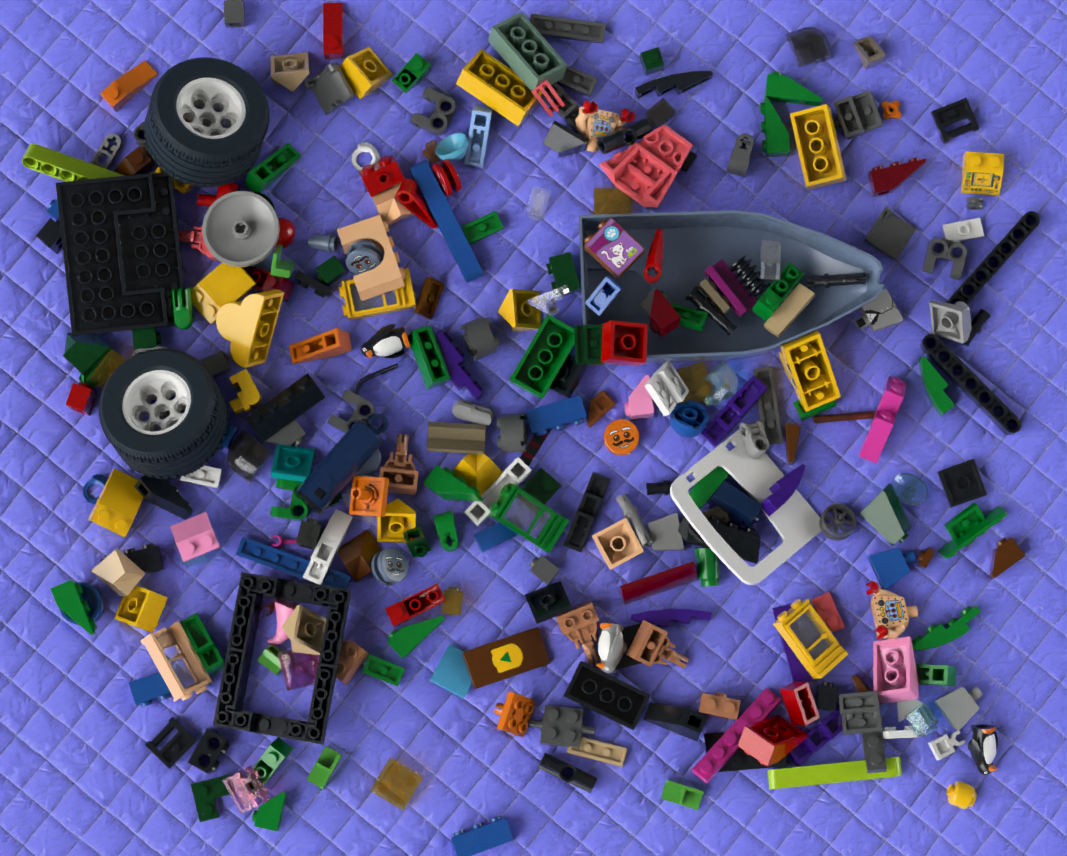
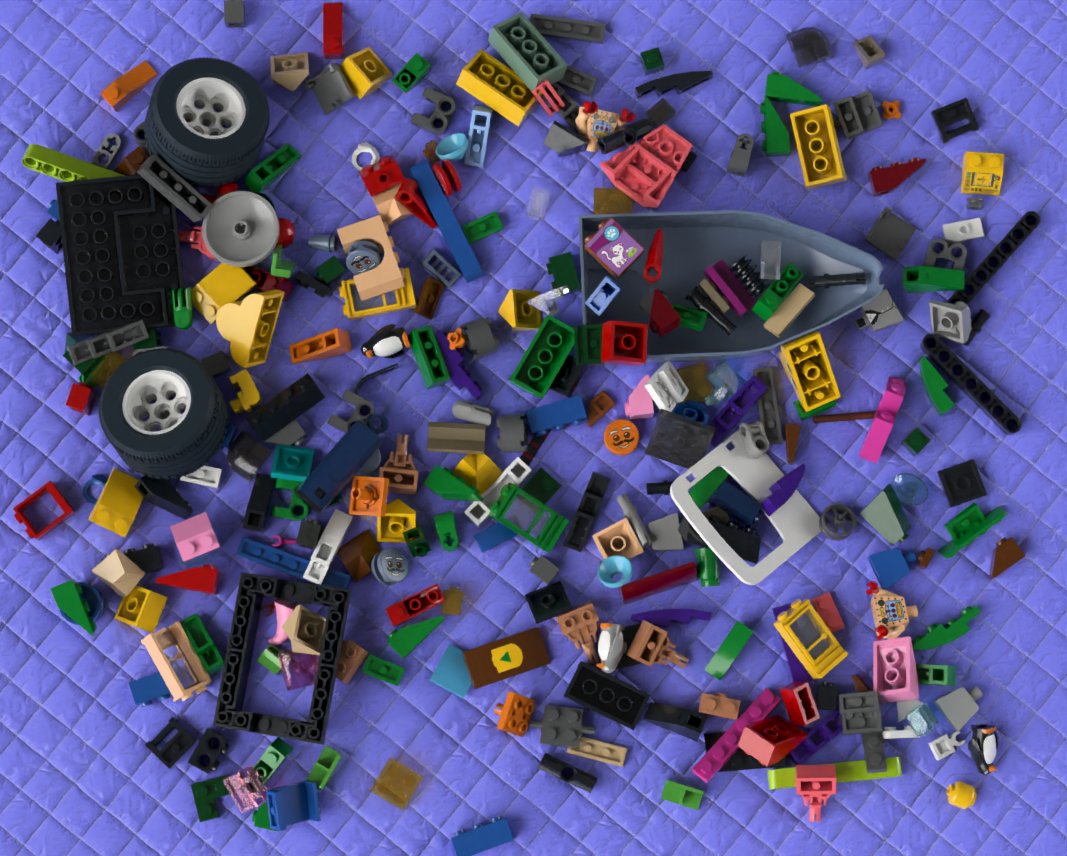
(59, 498): none -> red window
(108, 342): none -> dark grey slope
(174, 188): none -> dark grey brick
(198, 579): none -> red slope
(259, 503): none -> black slope
(293, 804): none -> blue panel
(439, 258): none -> sand blue slope
(456, 339): none -> orange plate
(614, 565): none -> medium azure piece
(679, 439): none -> clear smoke plate
(728, 650): none -> green slope
(815, 784): none -> coral brick
(915, 441): none -> dark green brick
(932, 279): none -> green slope

